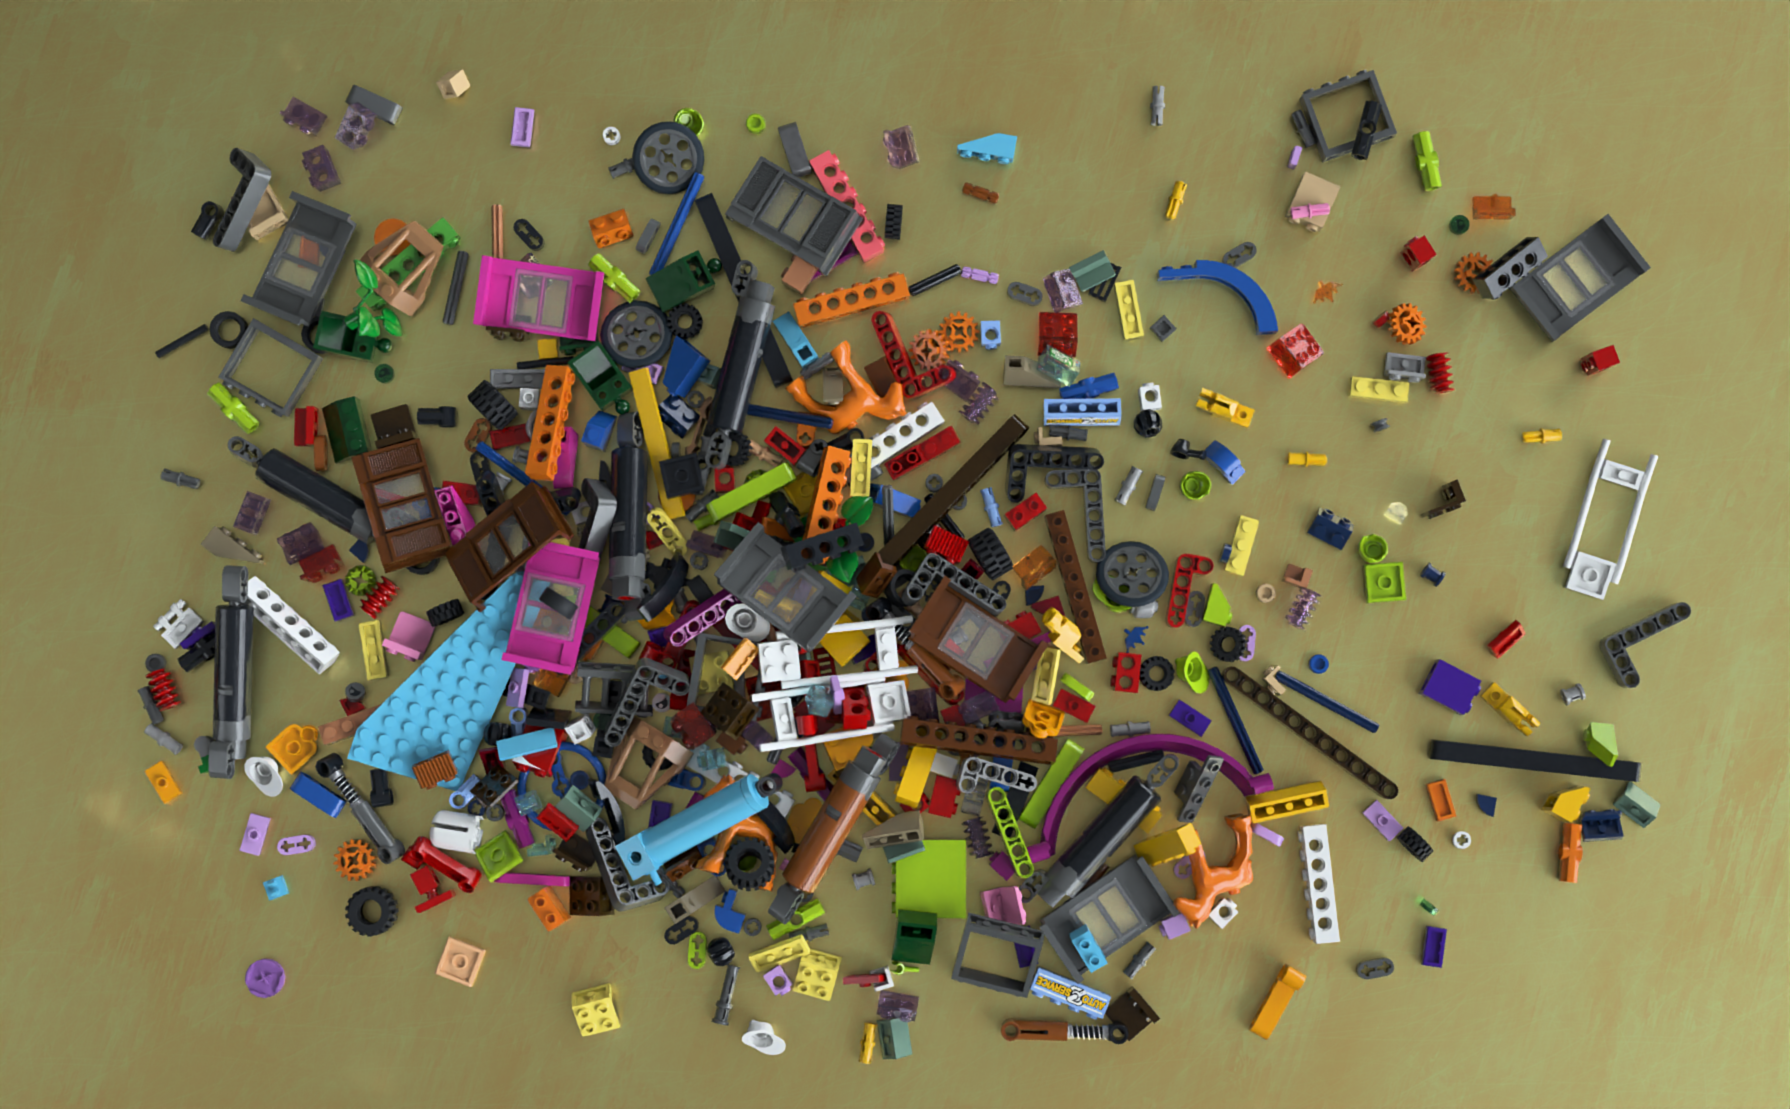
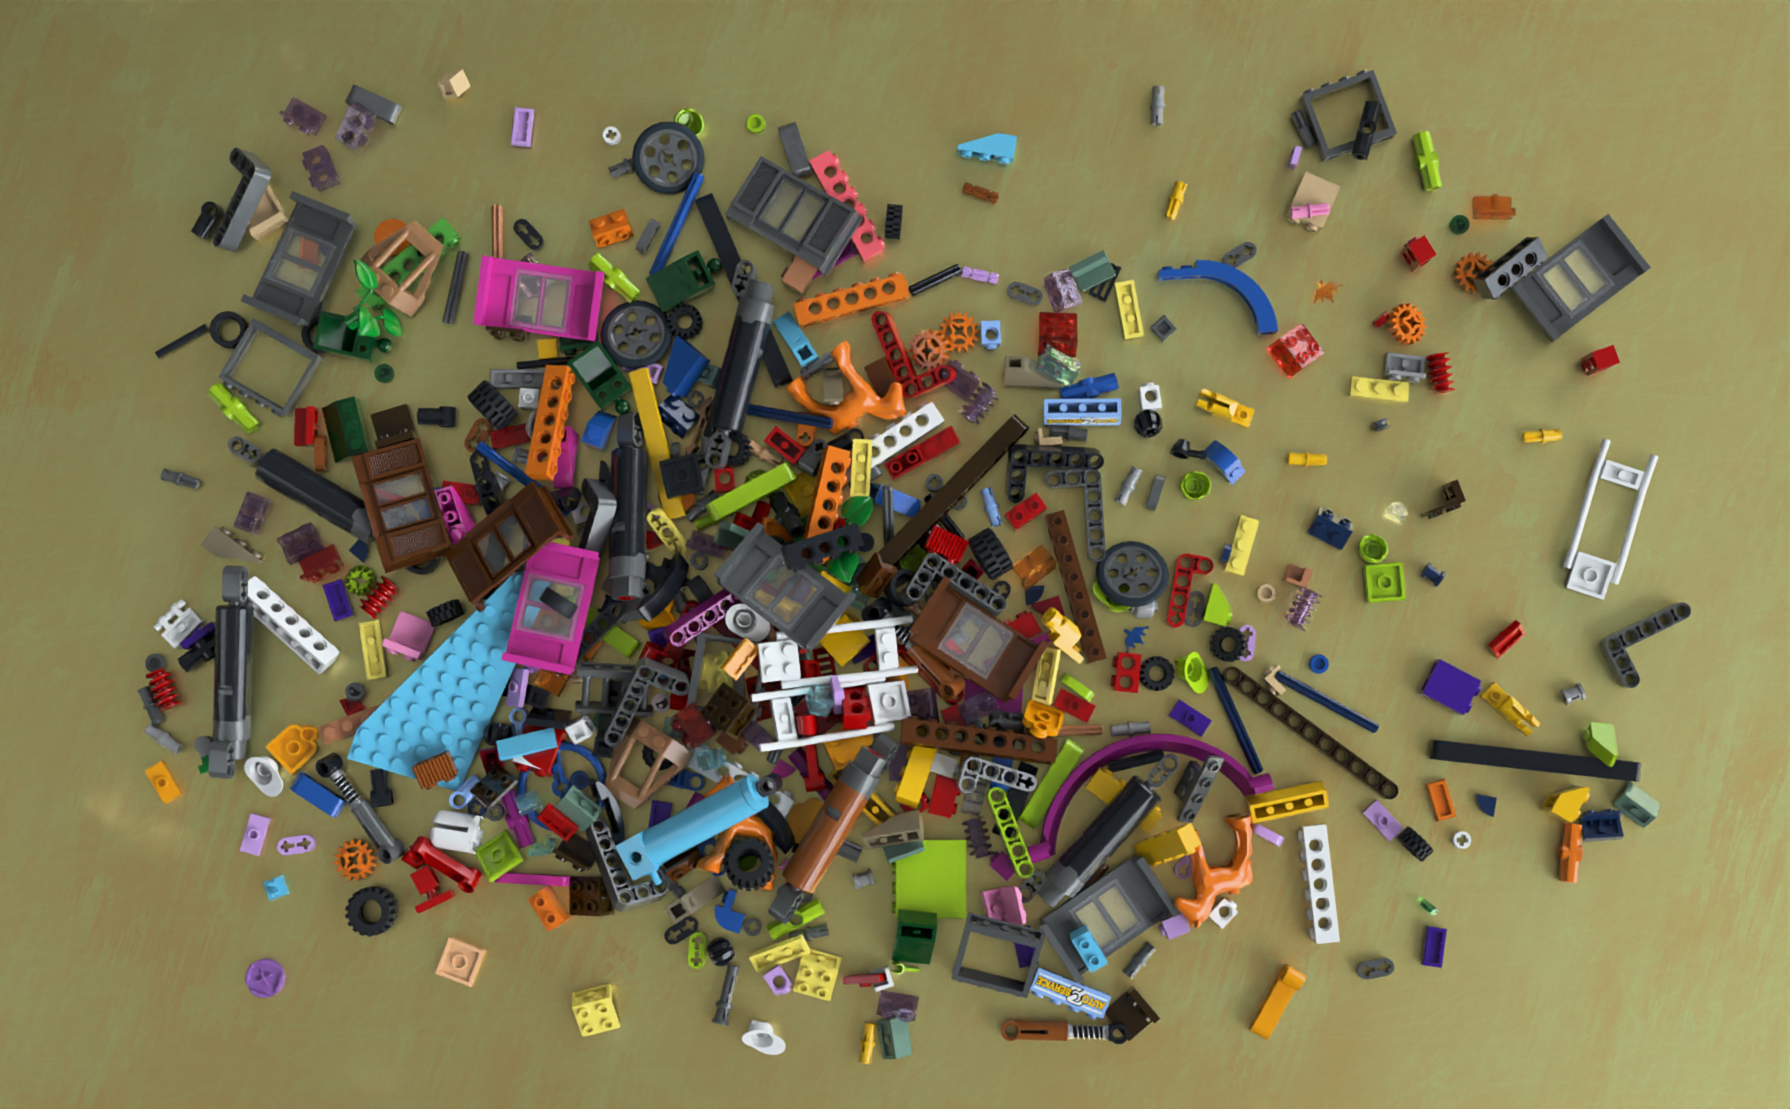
(901, 147): bracket -> none

